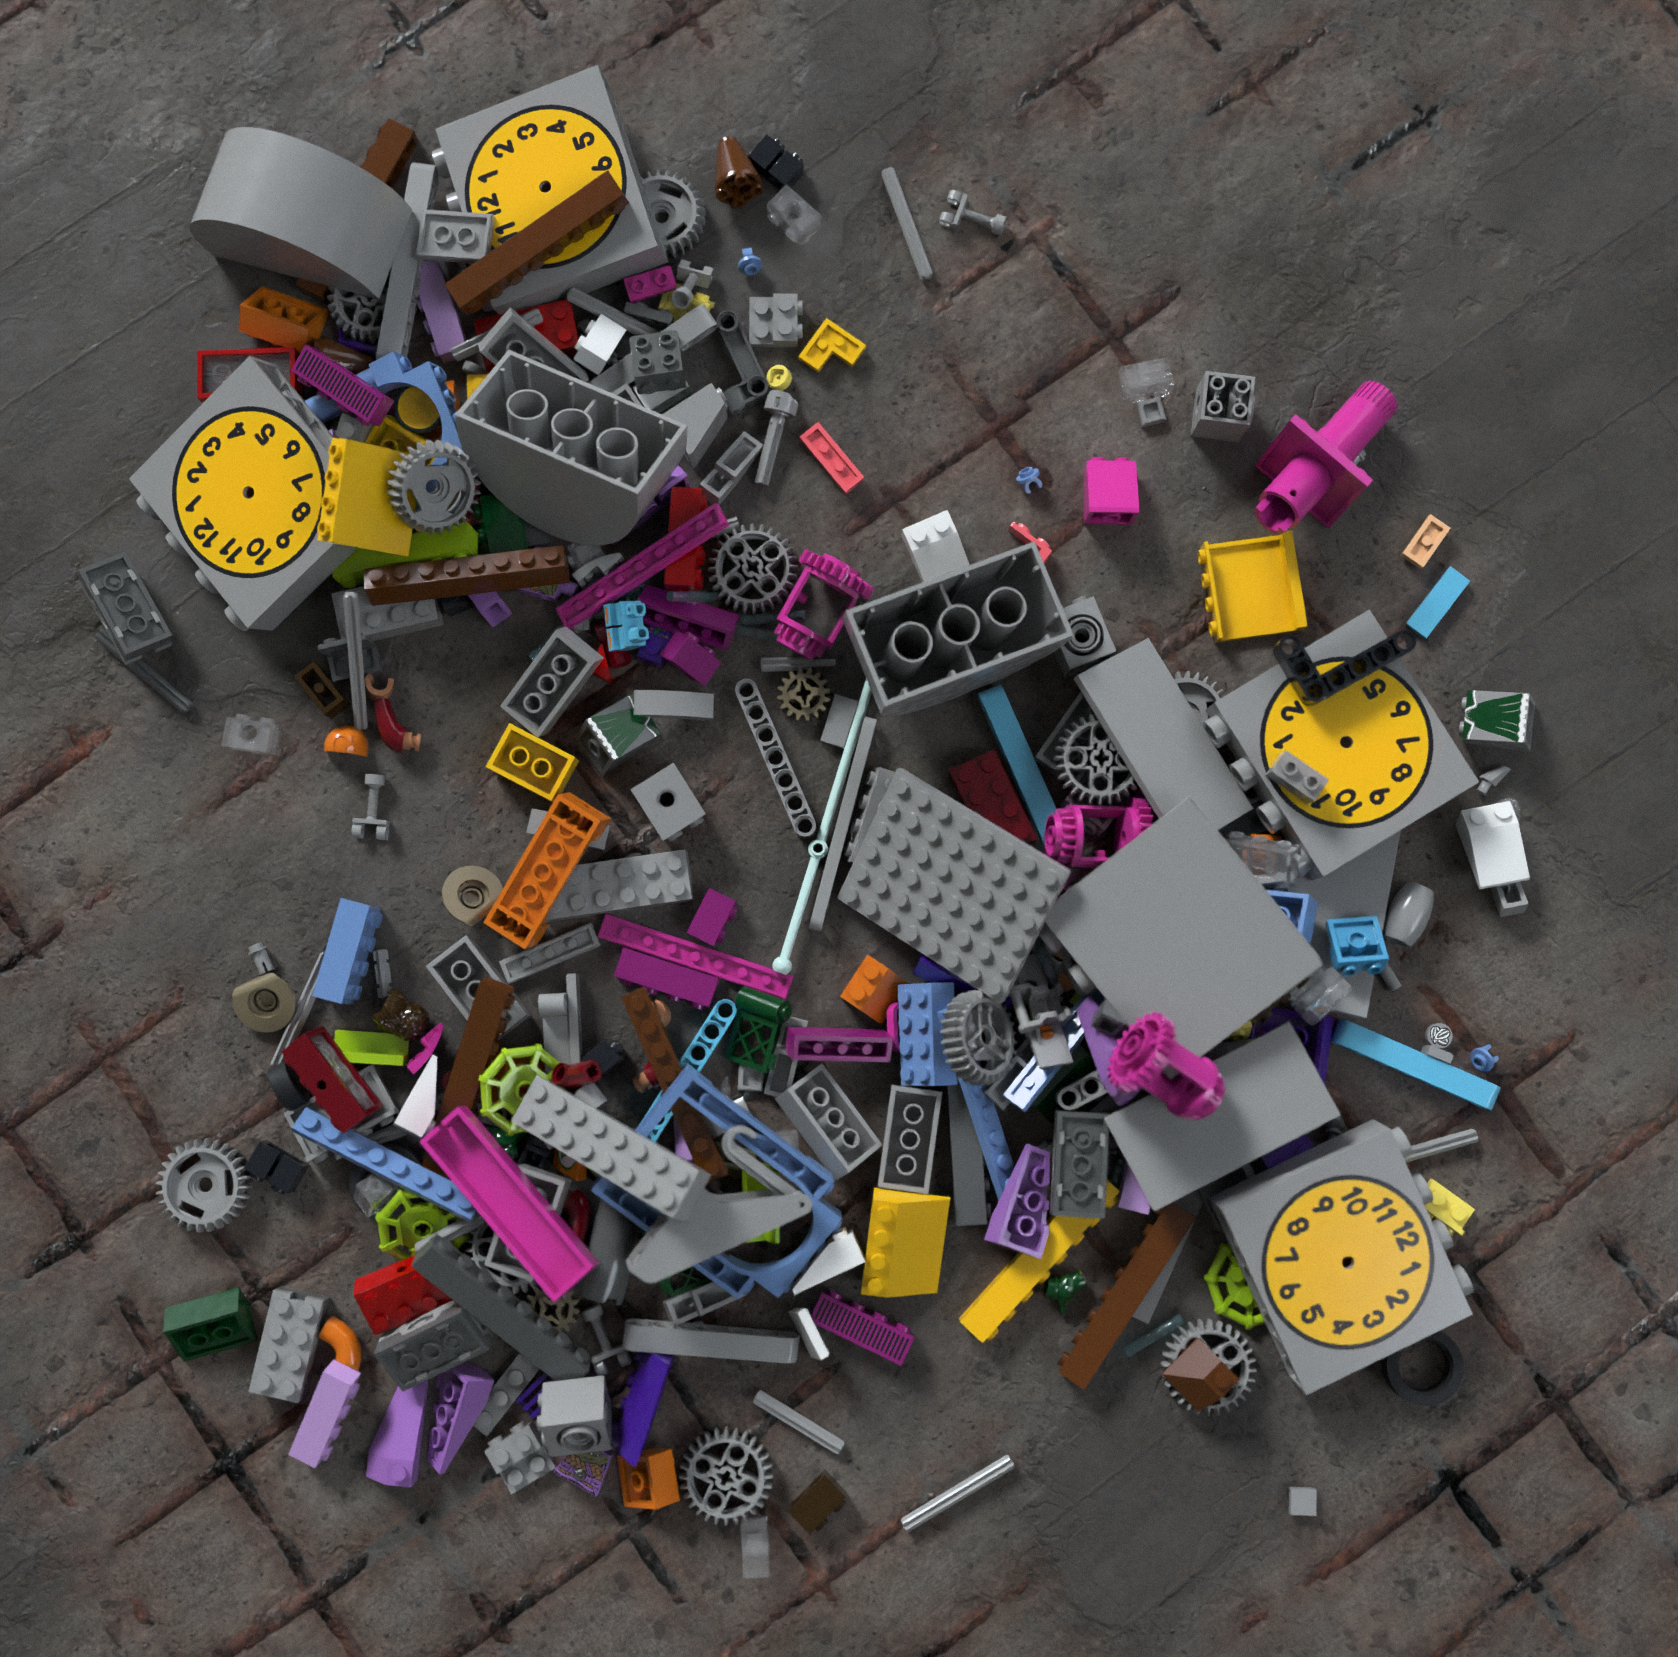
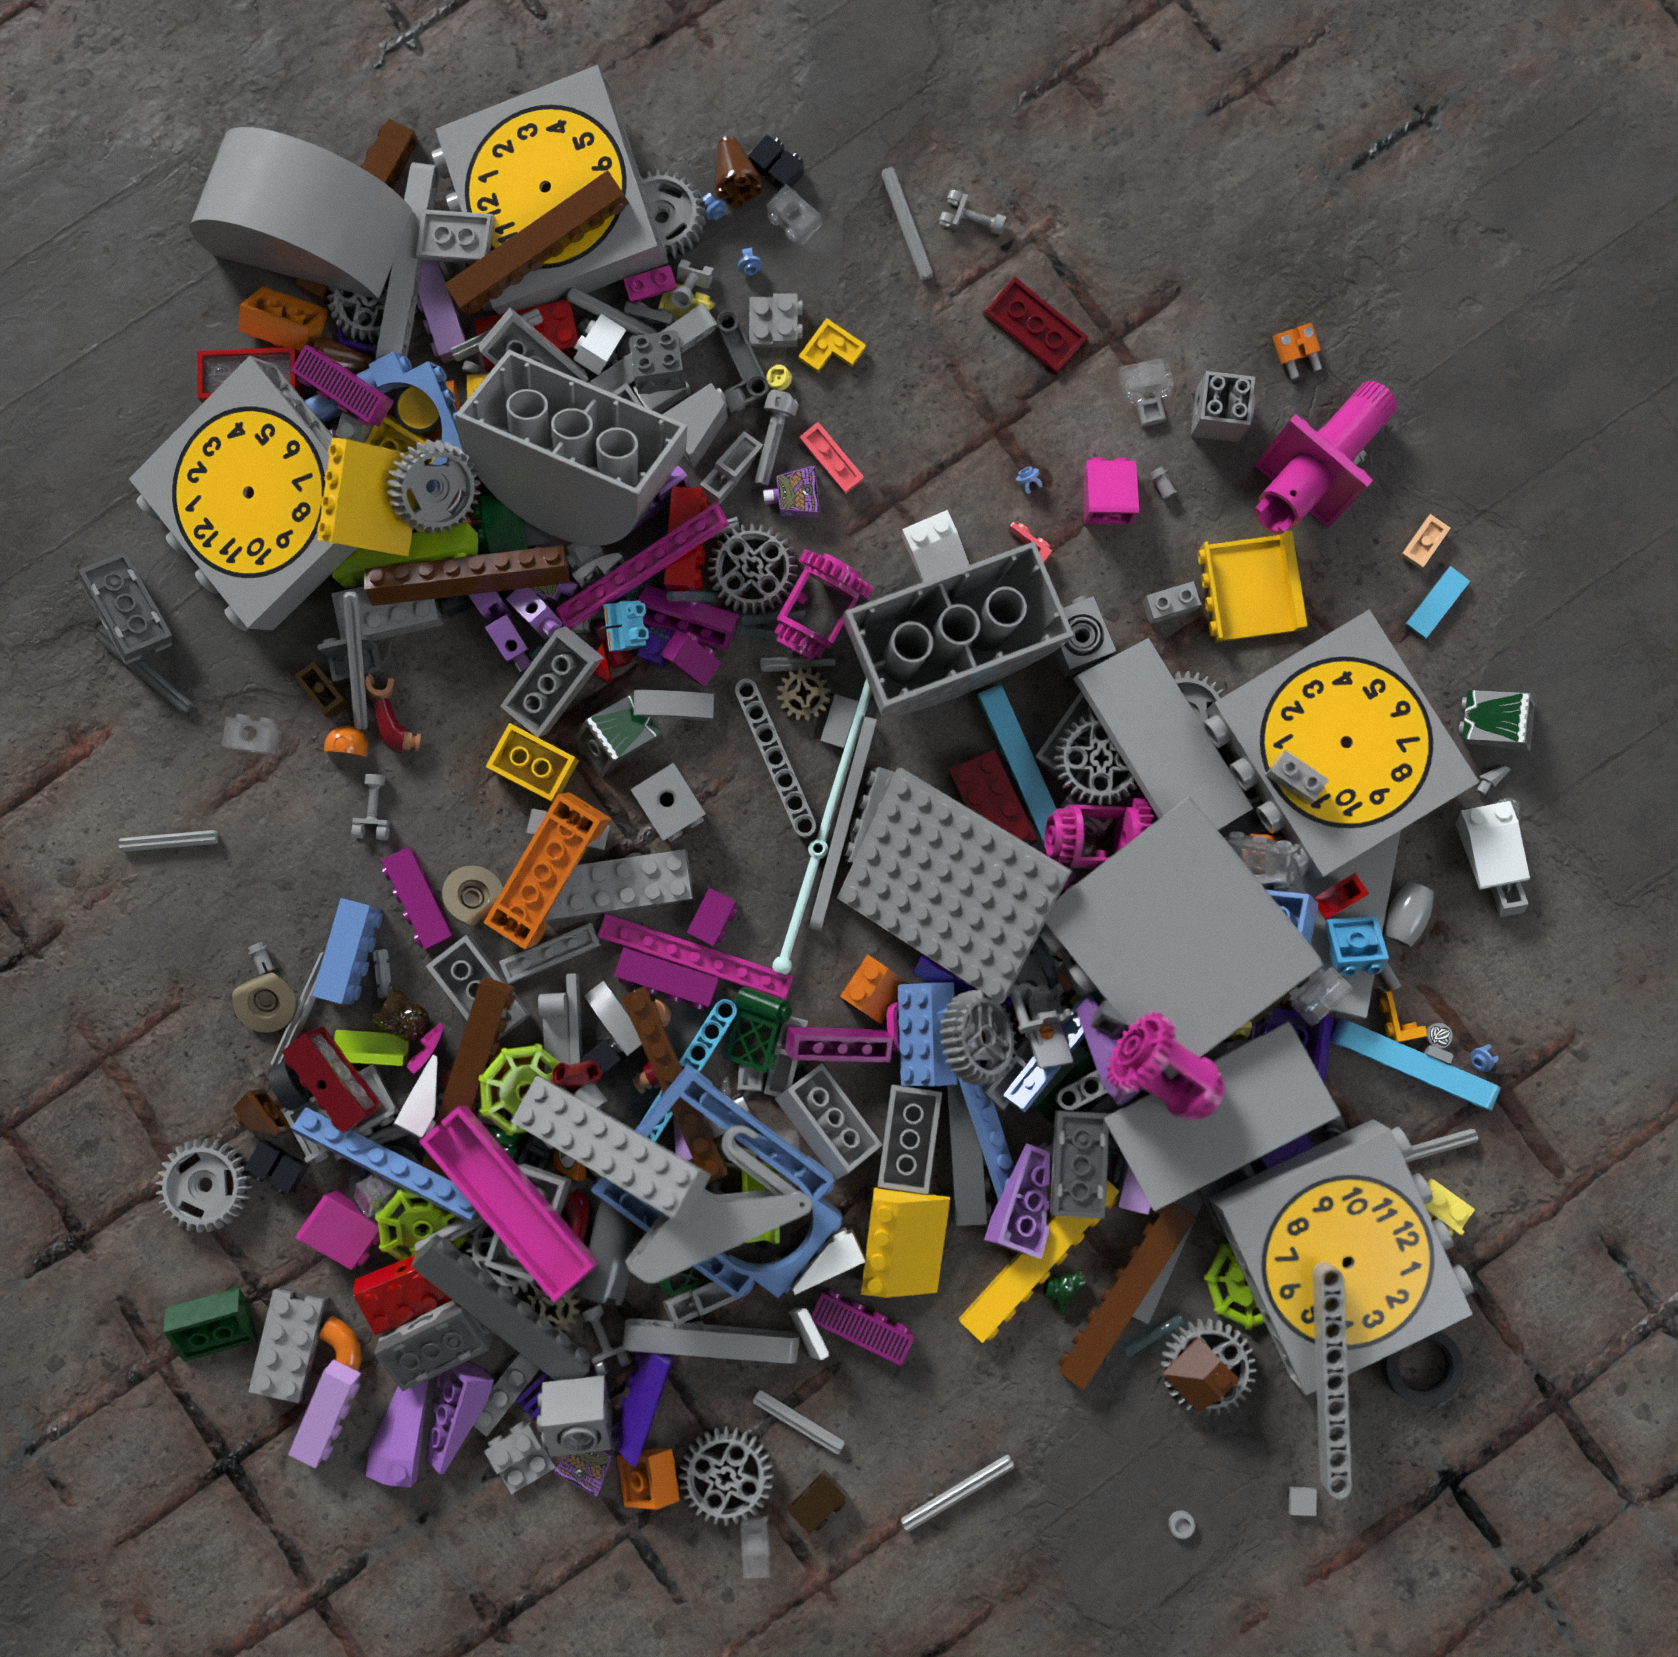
(168, 840): none -> light grey axle
(260, 1113): none -> reddish brown slope
(340, 1231): none -> dark pink slope
(418, 898): none -> magenta brick
(503, 633): none -> medium lavender torso
(542, 620): none -> medium lavender torso
(614, 1017): none -> light grey slope
(715, 209): none -> medium blue plate
(795, 494): none -> torso
(1035, 325): none -> dark red tile
(1163, 482): none -> light grey pin
(1171, 602): none -> light grey brick
(1181, 1524): none -> light grey tile
(1298, 344): none -> orange piece
(1338, 1390): none -> light grey beam
(1341, 896): none -> red slope
(1344, 670): black beam -> none
(1392, 1027): none -> light orange bracket

